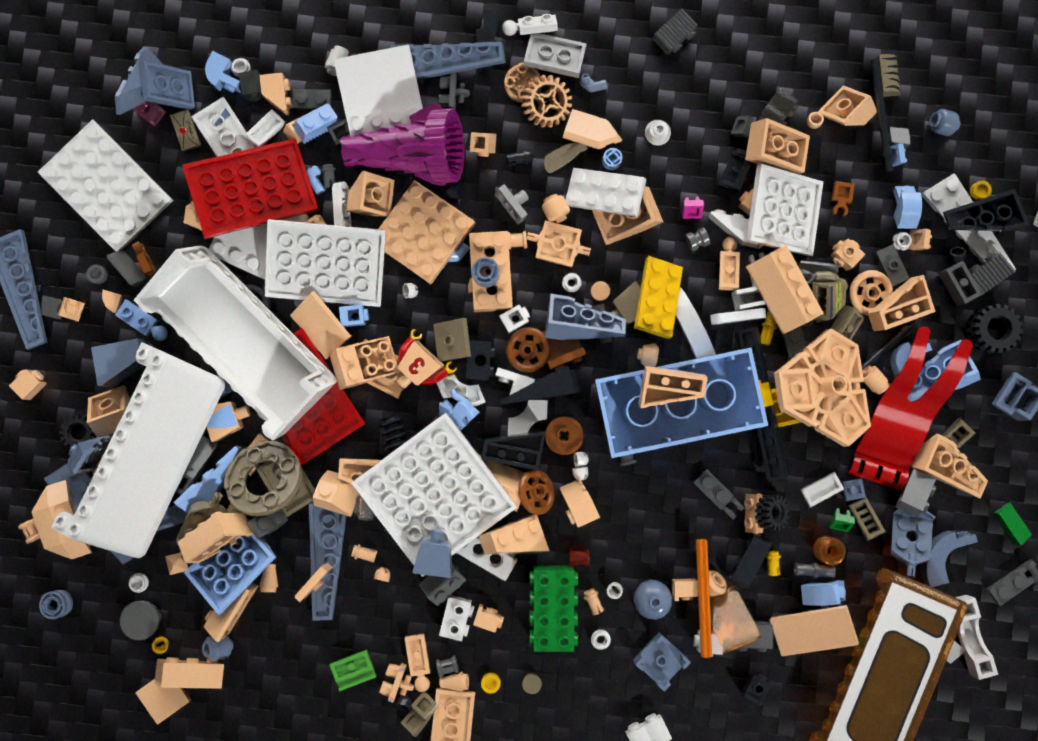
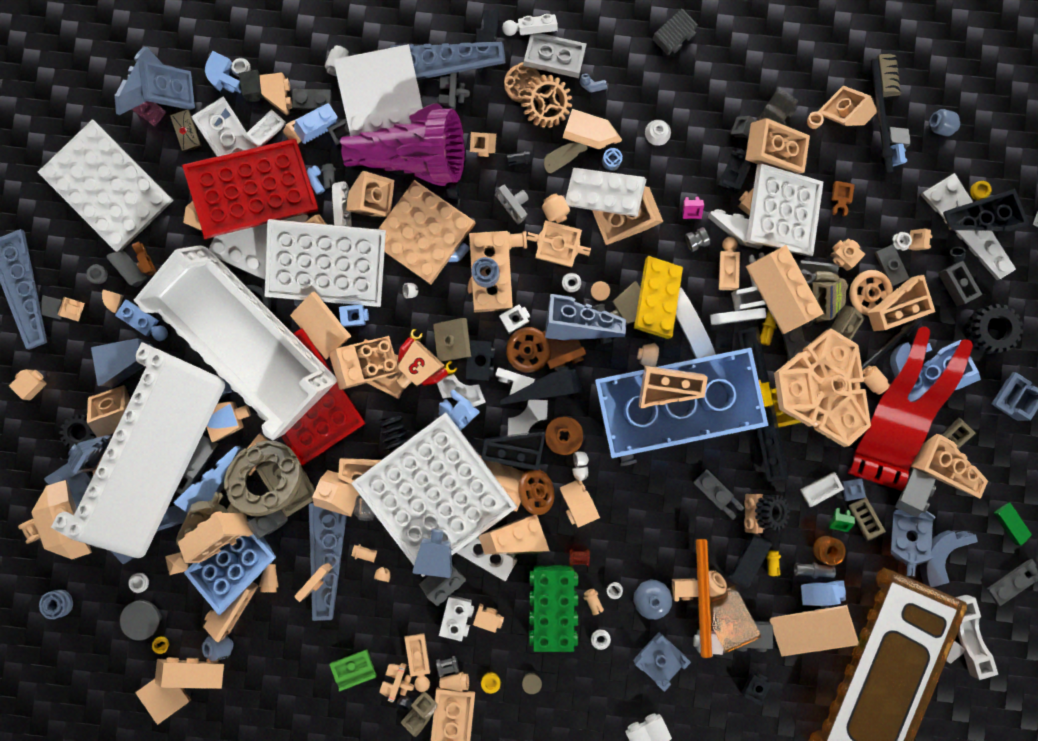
(908, 207): light blue brick -> none
(991, 272): dark grey brick -> none

